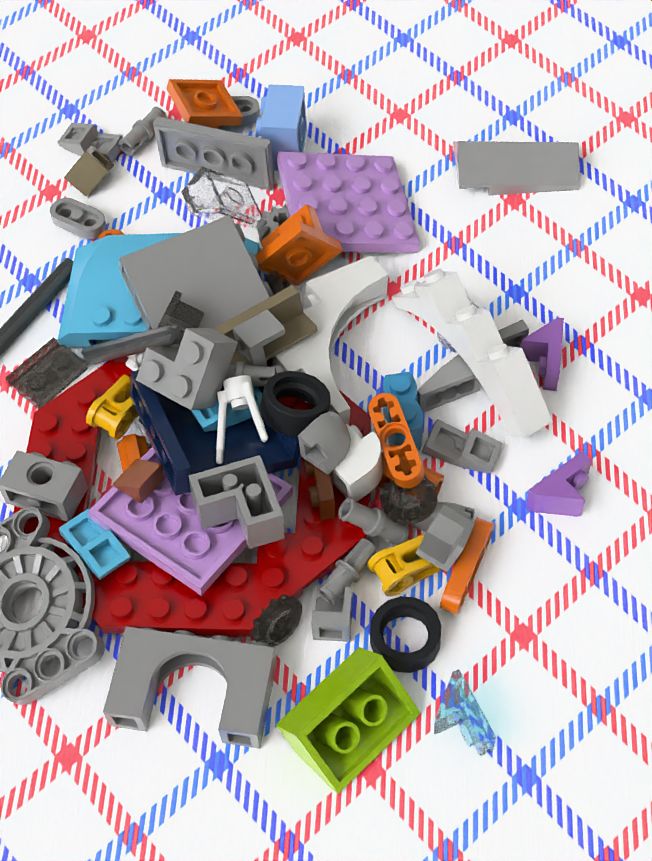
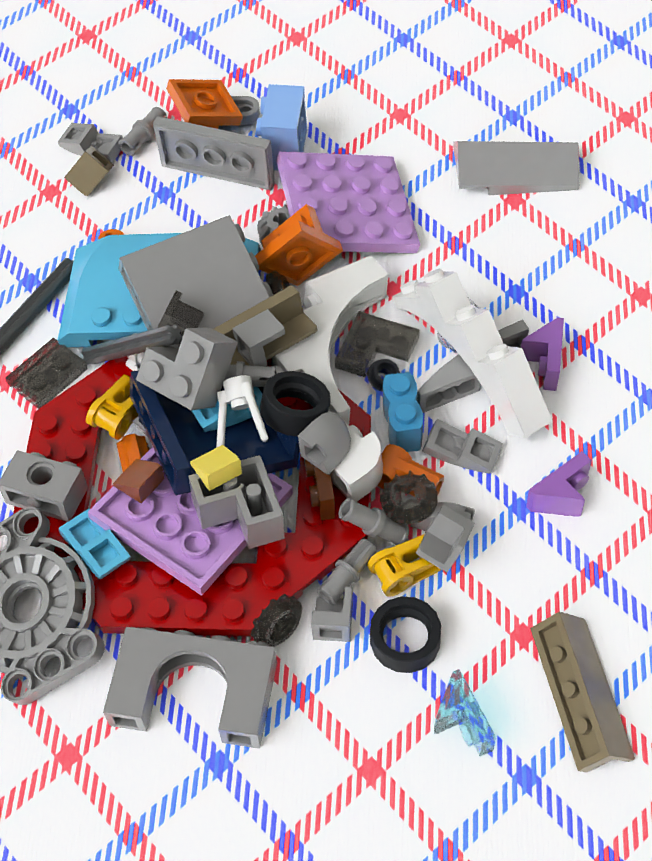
(78, 218): light grey plate -> none
(217, 467): none -> light yellow slope
(218, 195): clear slope -> none
(349, 718): lime slope -> none
(373, 336): none -> clear smoke plate
(381, 366): none -> black plate
(393, 454): orange beam -> none
(466, 566): orange beam -> none
(581, 692): none -> dark tan panel

